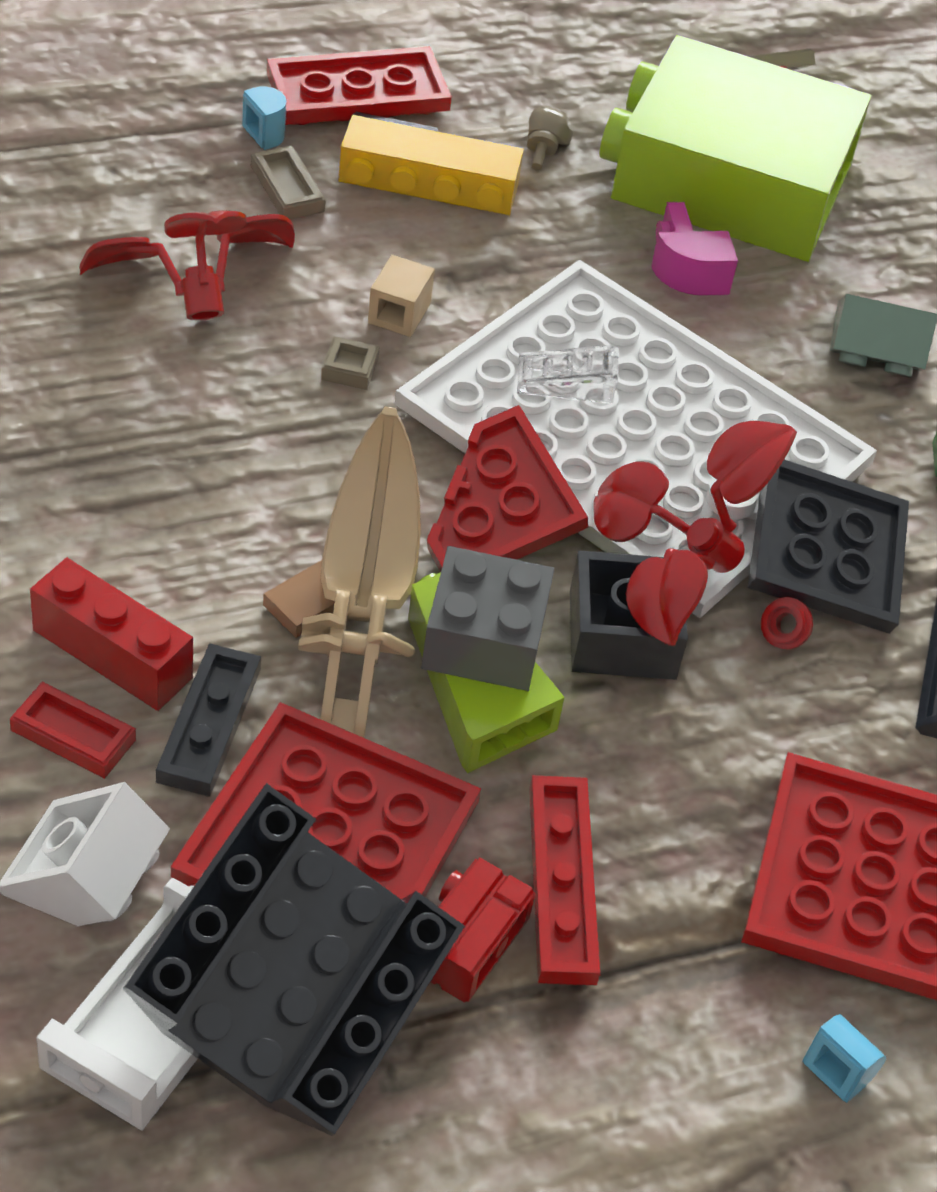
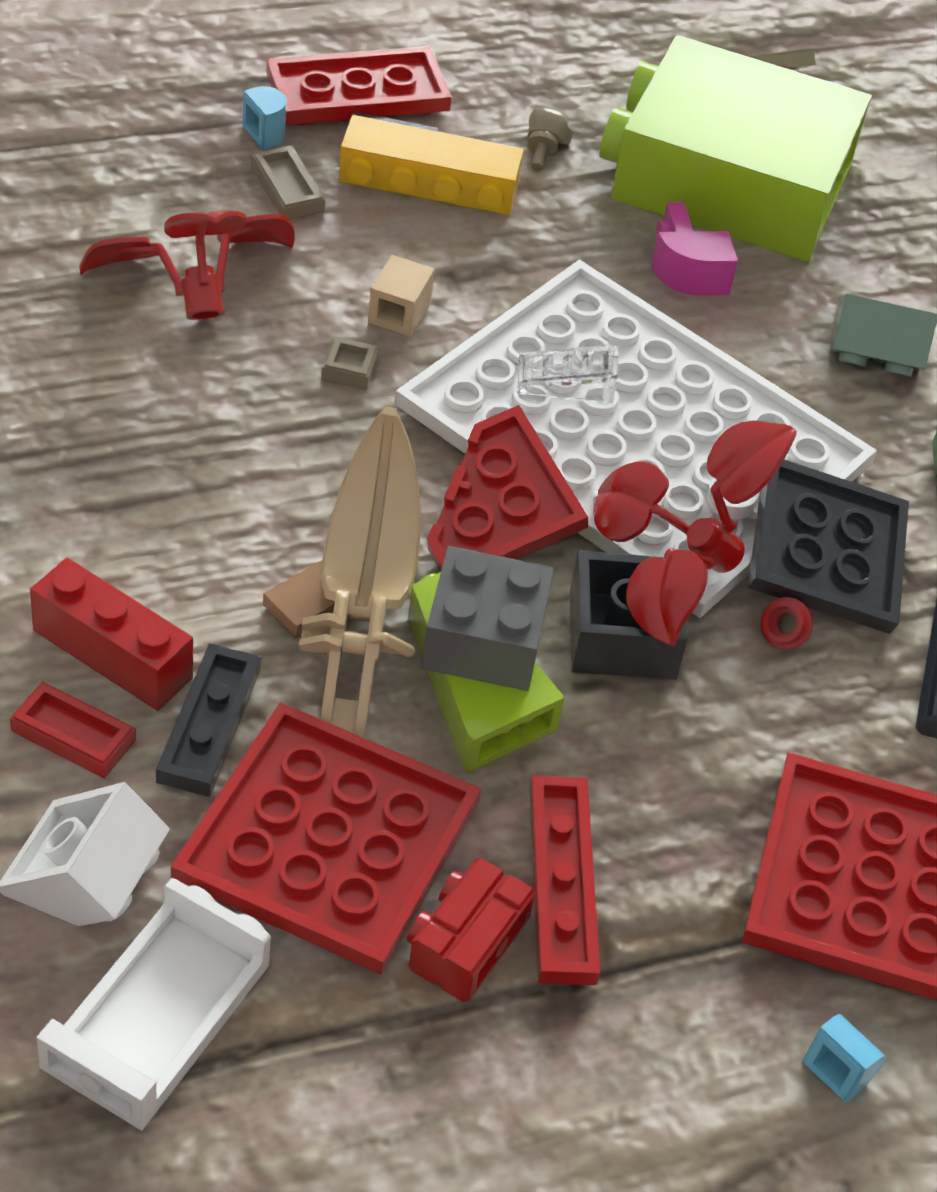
(291, 966): black slope -> none

